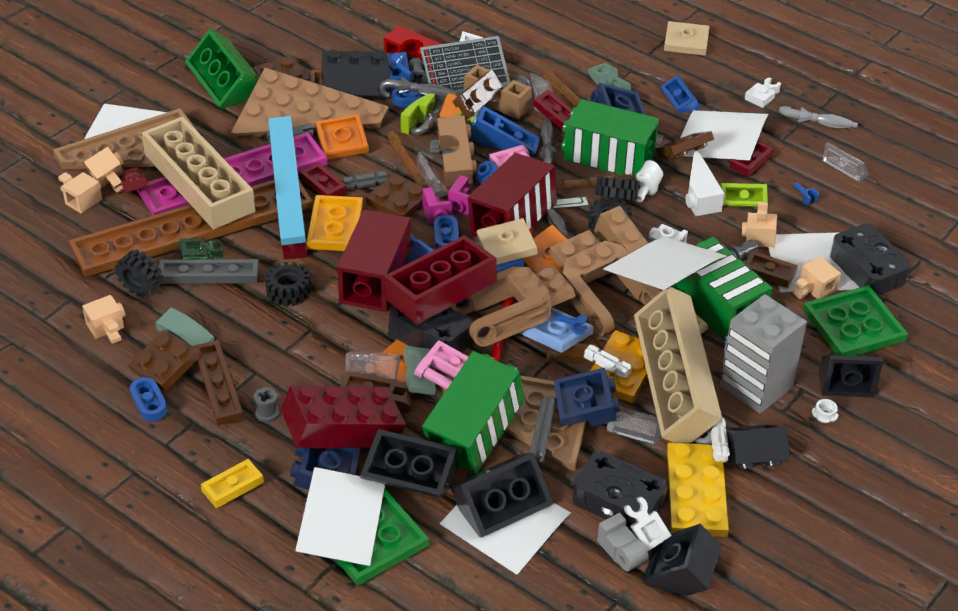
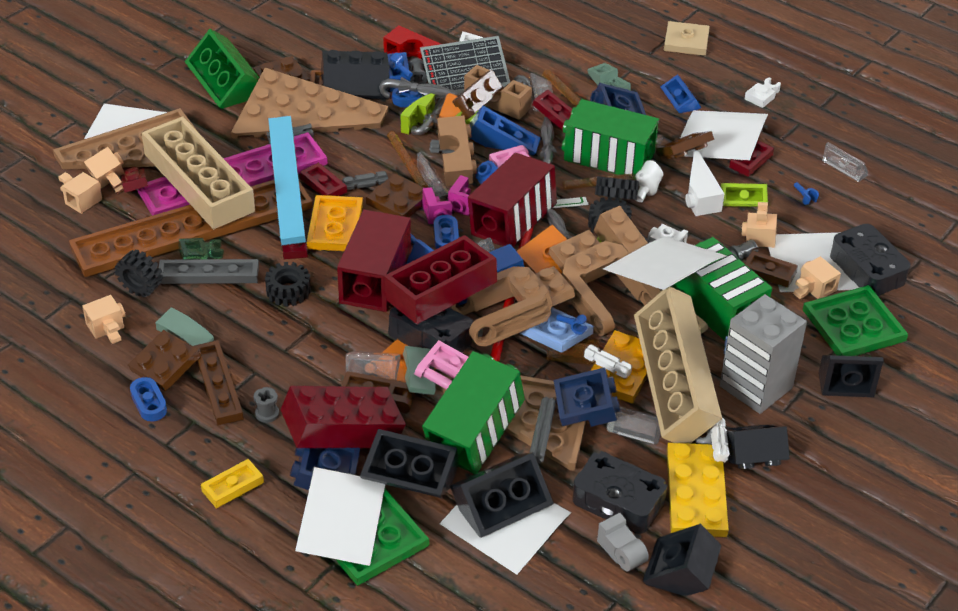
(342, 136): orange plate -> none
(508, 241): tan plate -> none
(648, 527): white plate -> none
(825, 411): white plate -> none
(829, 120): light grey piece -> none

